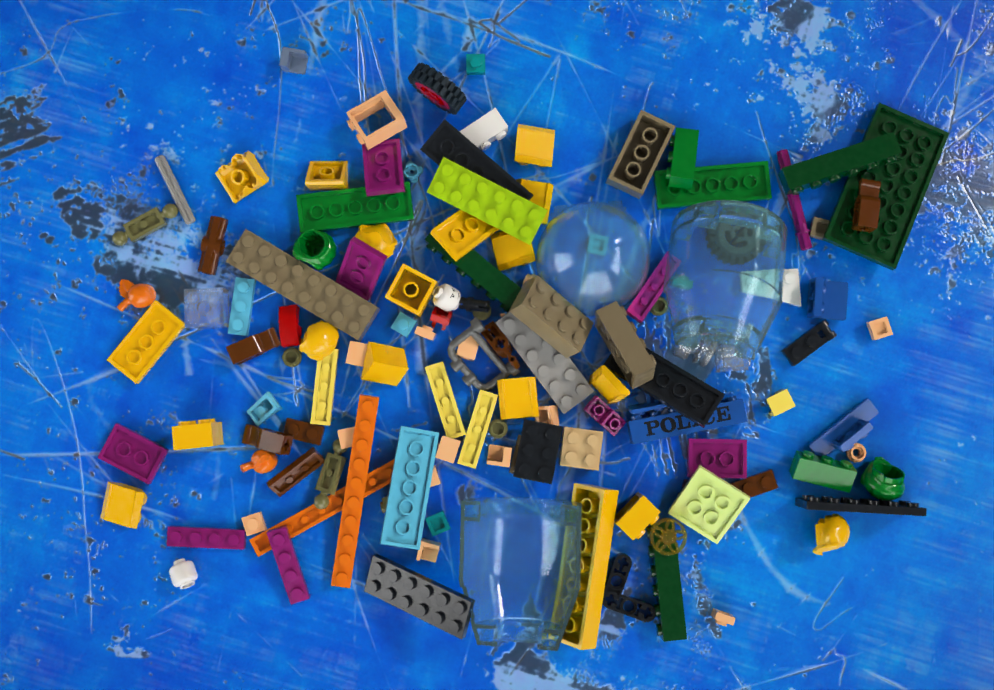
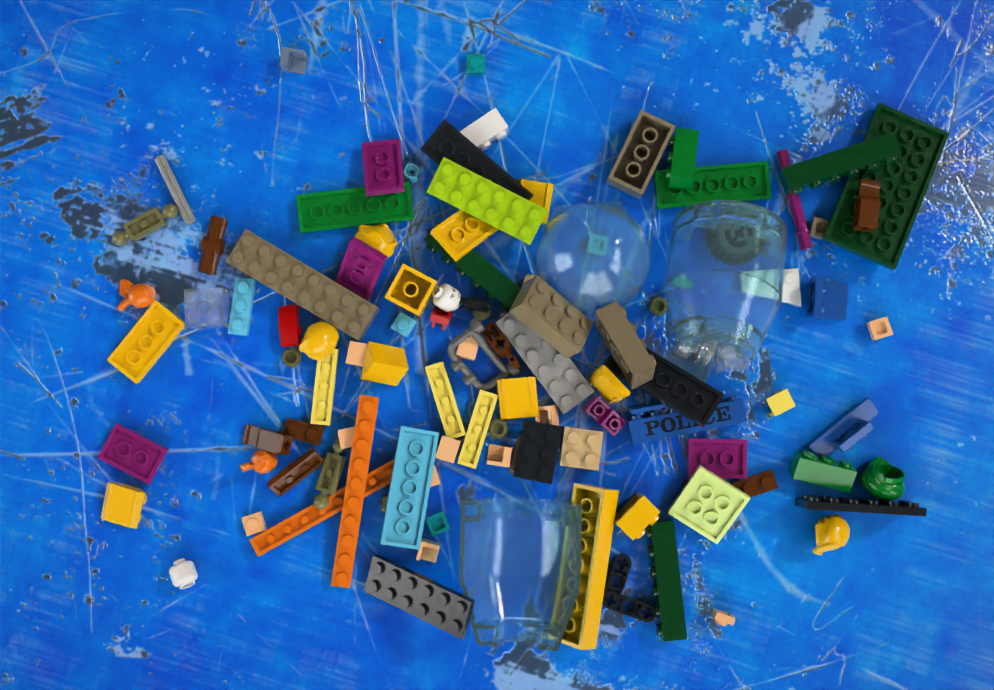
(193, 435): yellow brick -> none
(206, 537): magenta plate -> none
(242, 176): yellow slope -> none
(253, 346): reddish brown piece -> none
(264, 408): medium azure slope -> none
(288, 564): magenta plate -> none
(312, 239): green helmet -> none
(327, 175): yellow slope -> none
(370, 107): light nougat window -> none
(425, 332): light nougat plate -> none
(437, 88): black wheel -> none
(511, 251): yellow slope -> none
(534, 146): yellow slope -> none
(649, 292): dark pink plate -> none
(668, 536): clear yellow wheel -> none
(808, 343): black plate -> none
(861, 453): light nougat plate -> none

